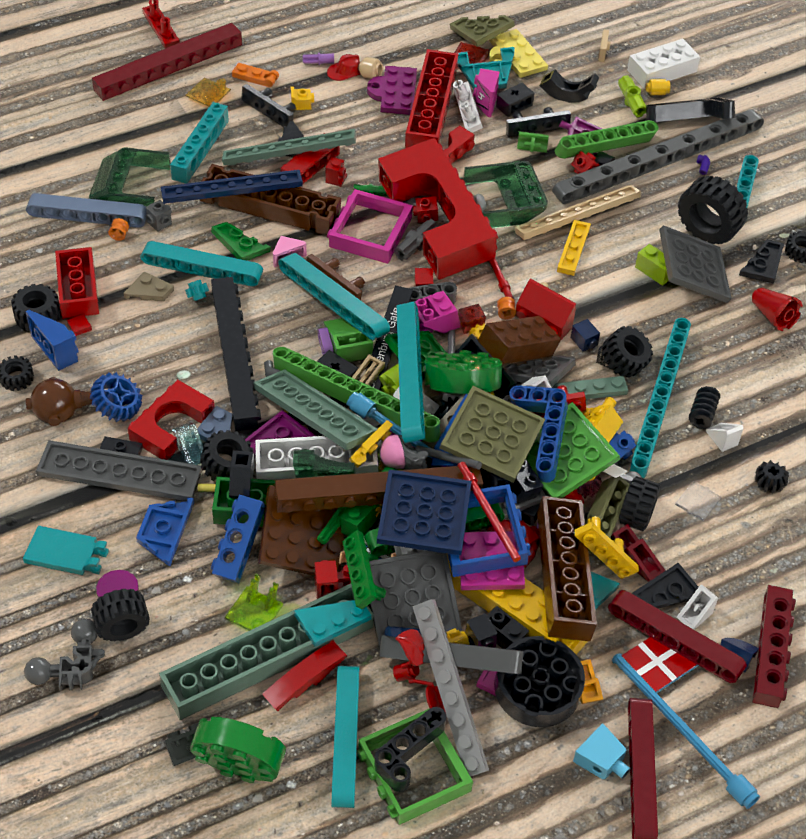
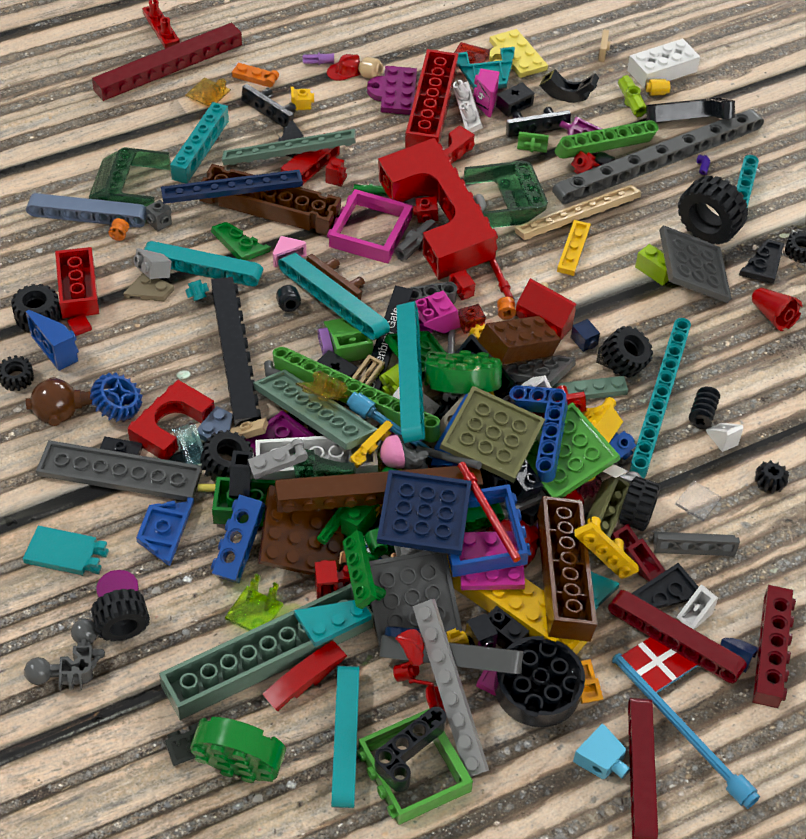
(152, 264): none -> light grey slope
(251, 429): none -> tan plate
(278, 459): none -> light grey plate
(288, 298): none -> black head
(325, 387): none -> clear yellow hinge
(423, 276): red brick -> none
(464, 284): none -> red brick
(481, 29): olive plate -> none
(695, 543): none -> dark grey fence

